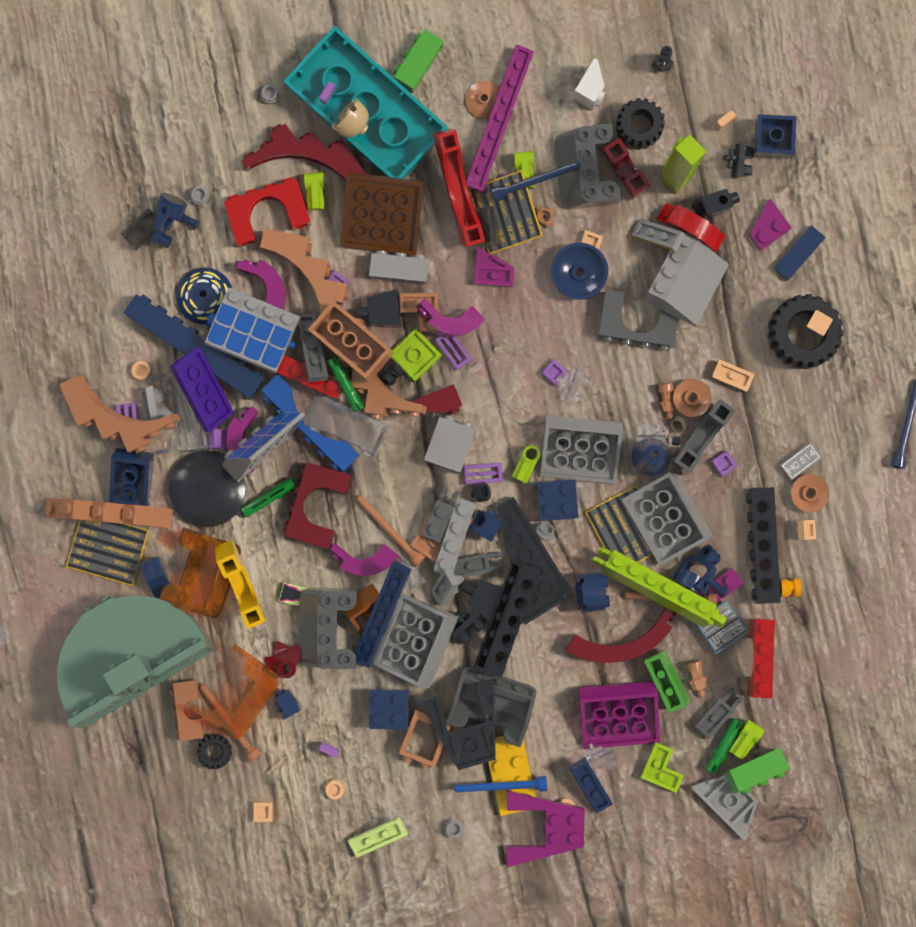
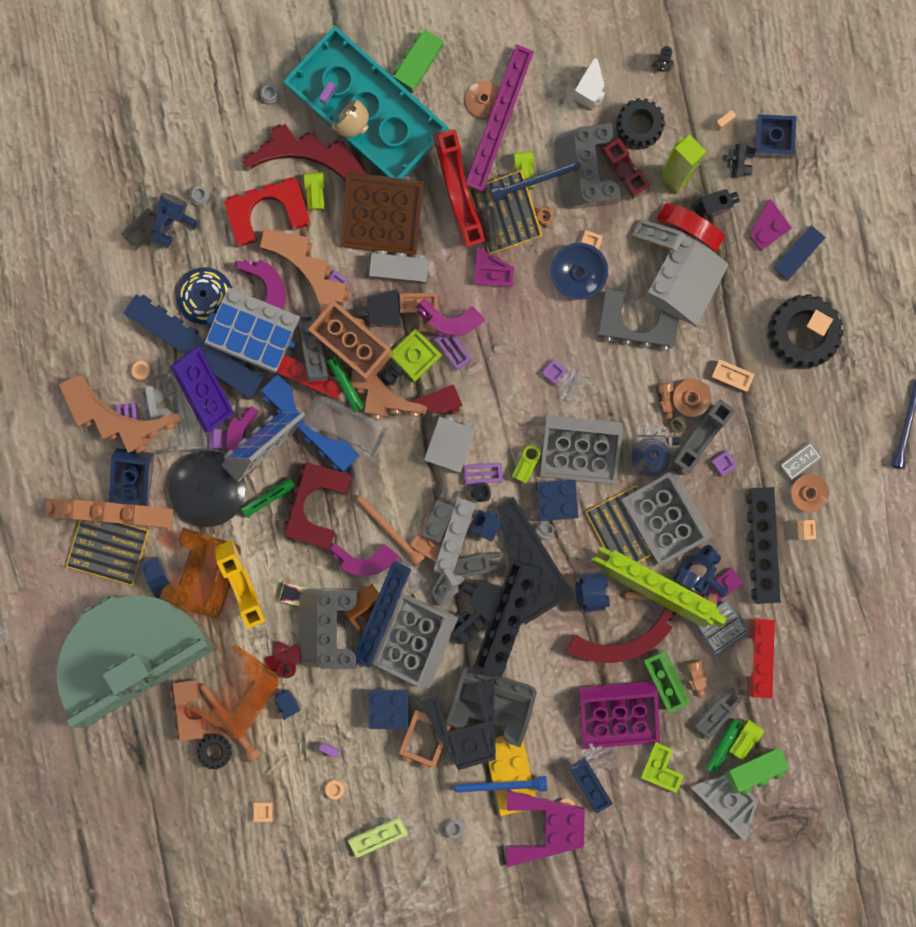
(790, 588): light orange wheel -> none

